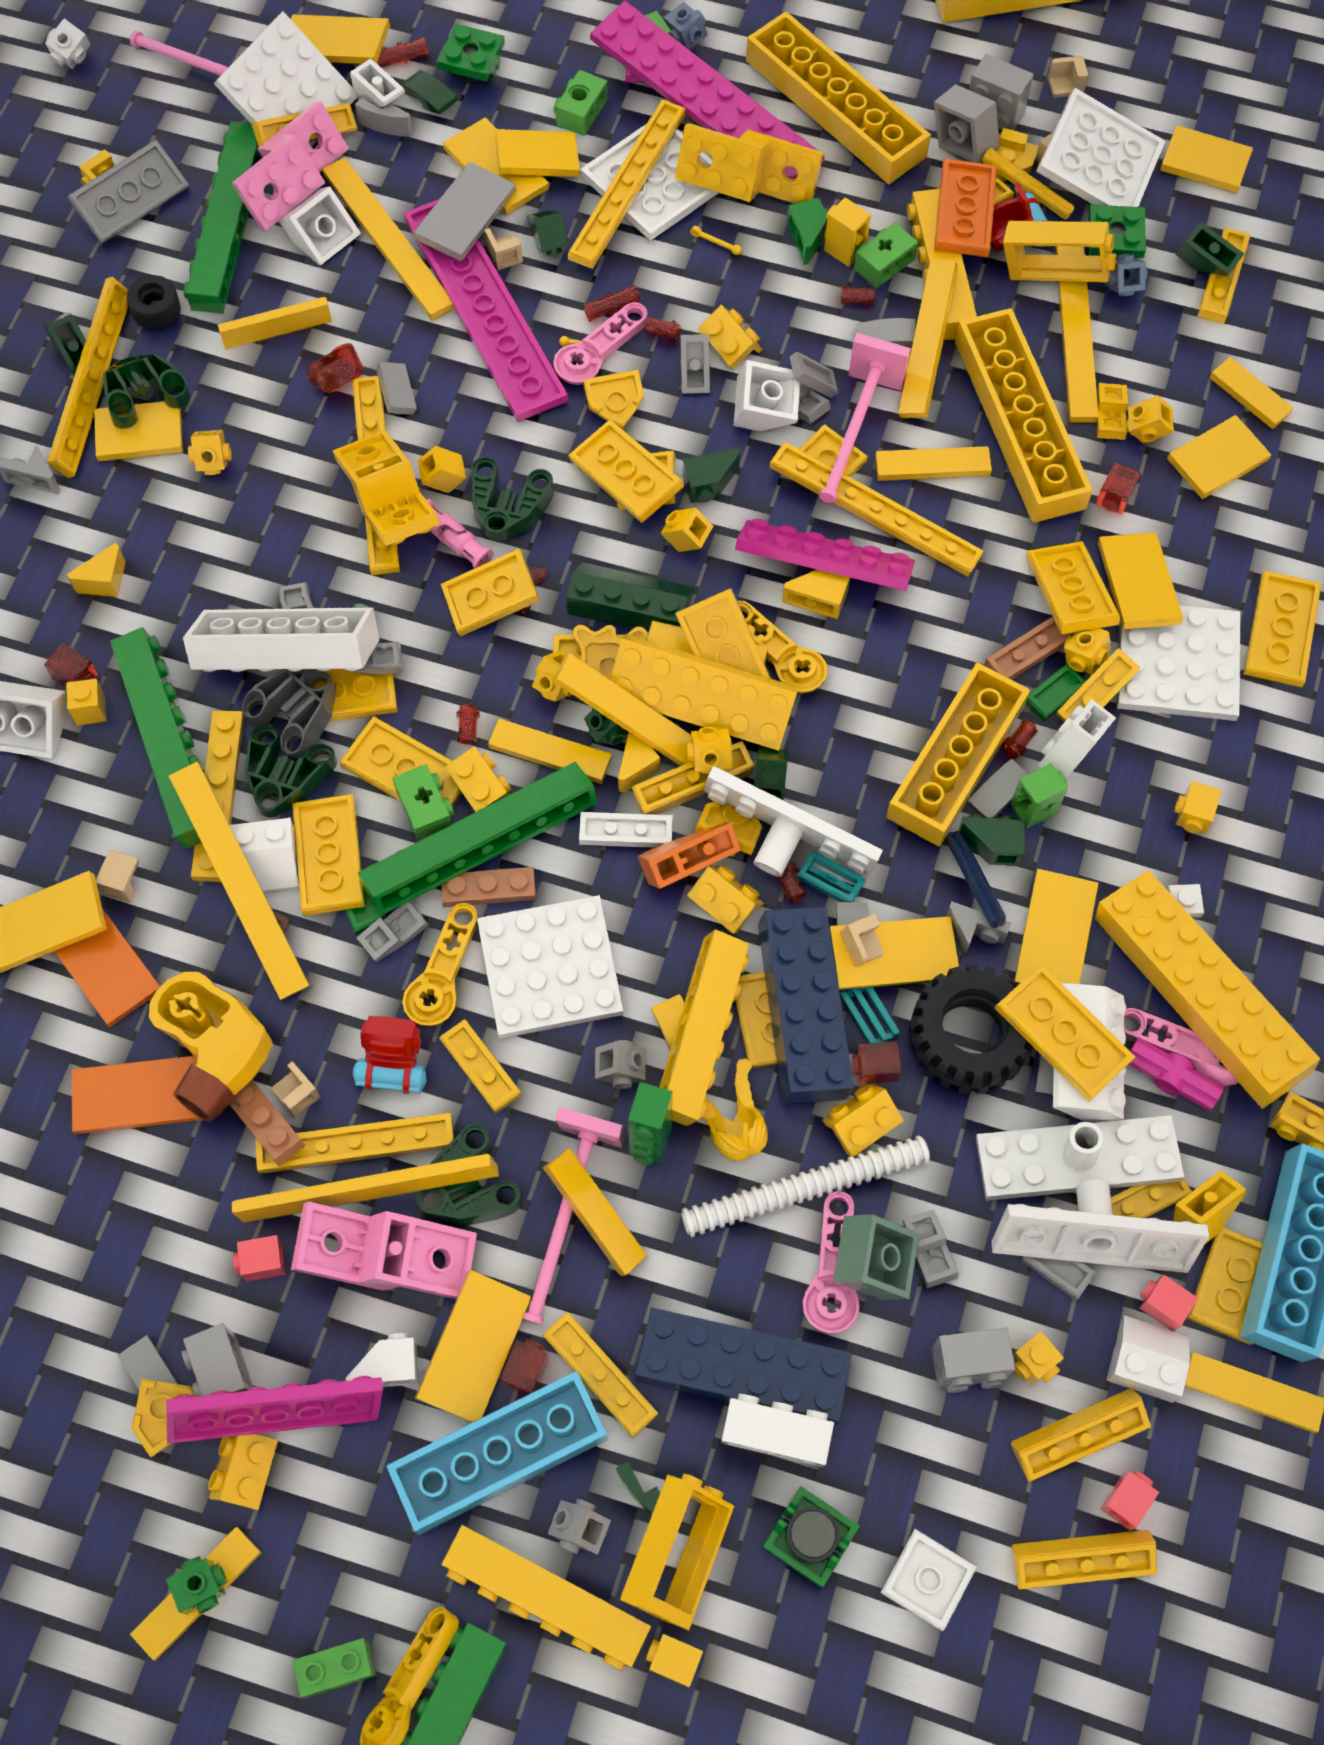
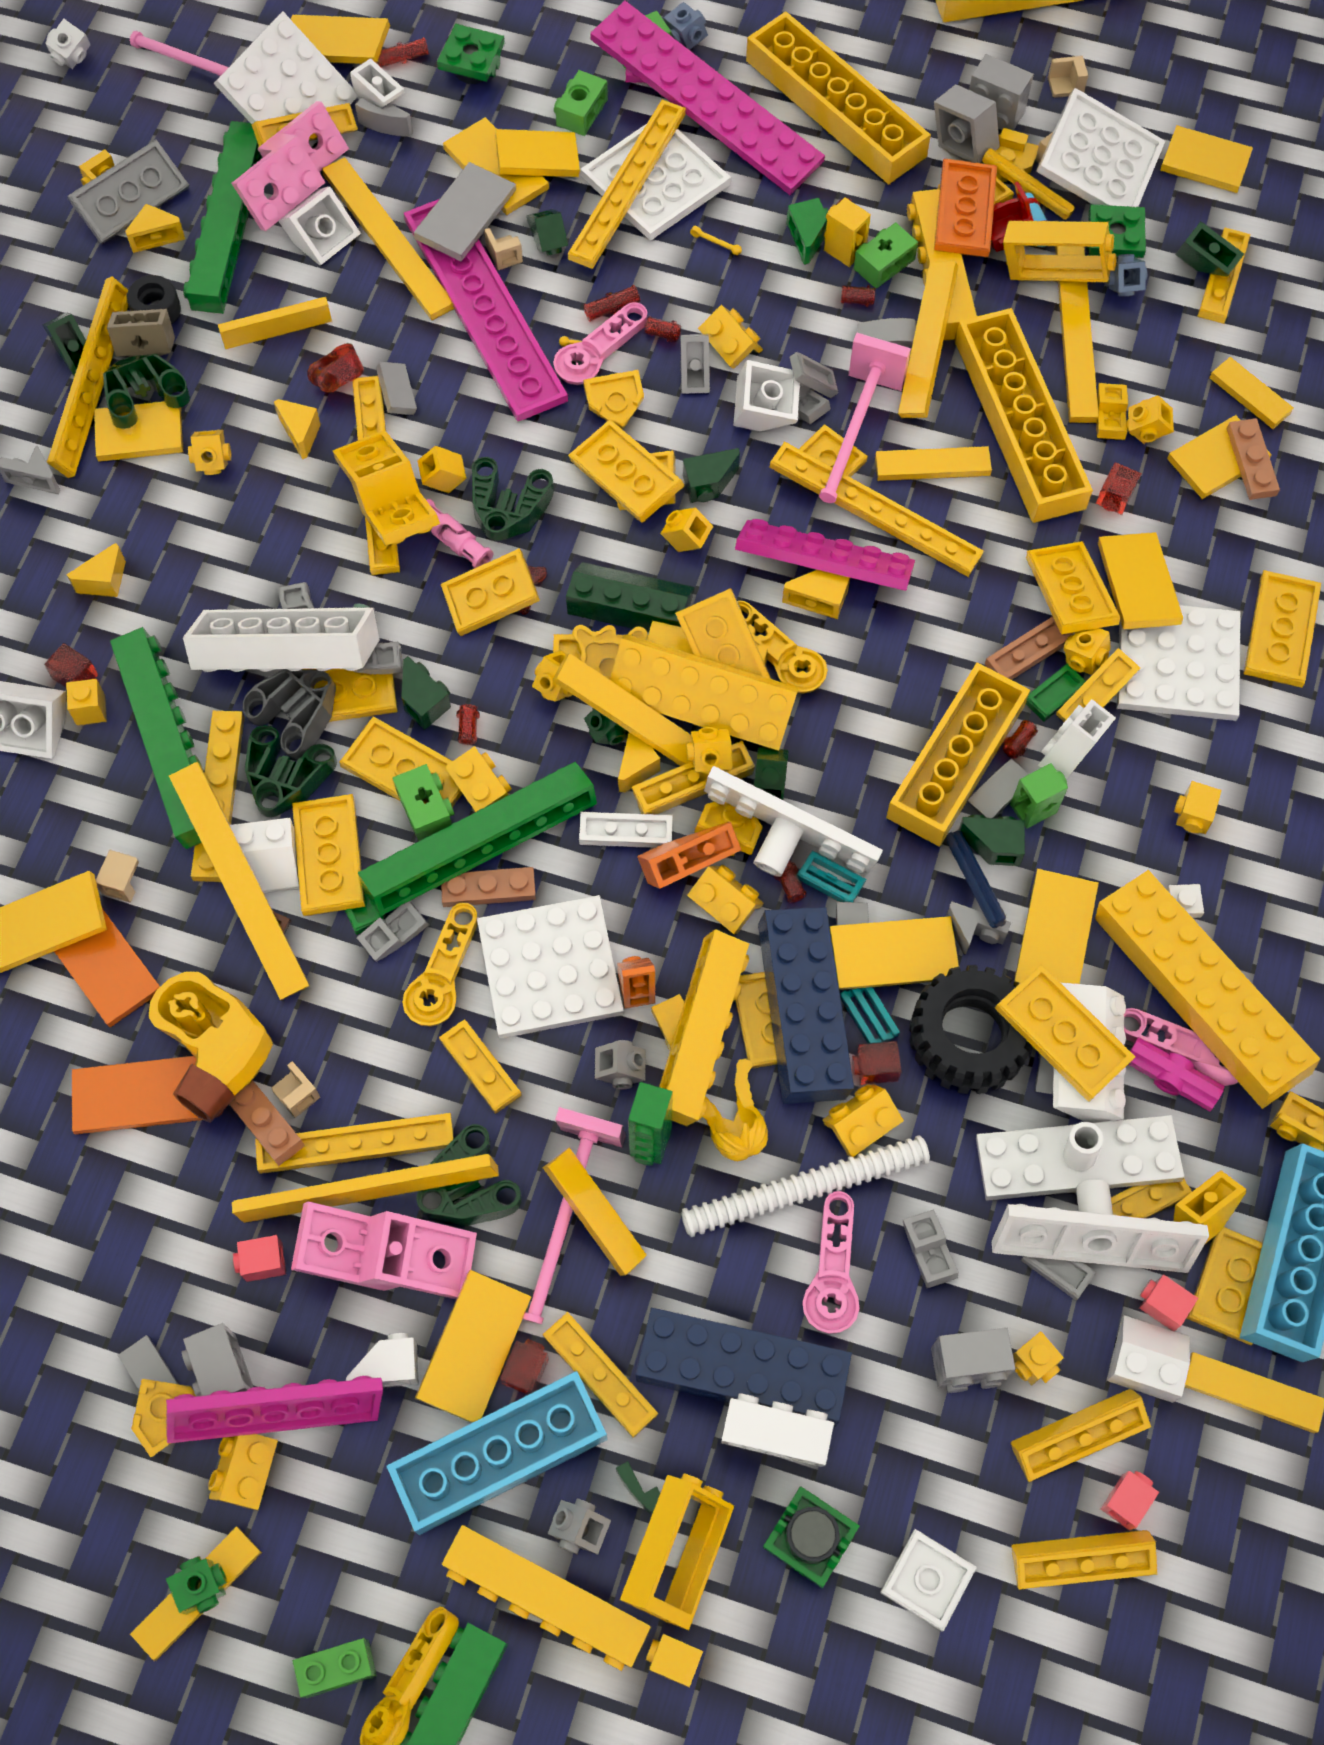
(141, 332): none -> dark tan brick
(153, 229): none -> yellow slope
(300, 424): none -> yellow slope
(390, 1056): red piece -> none
(421, 695): none -> dark green slope
(431, 92): dark green slope -> none
(548, 749): yellow tile -> none
(636, 981): none -> orange slope
(748, 165): yellow bracket -> none
(862, 940): tan panel -> none
(876, 1257): sand green brick -> none
(1253, 459): none -> nougat plate

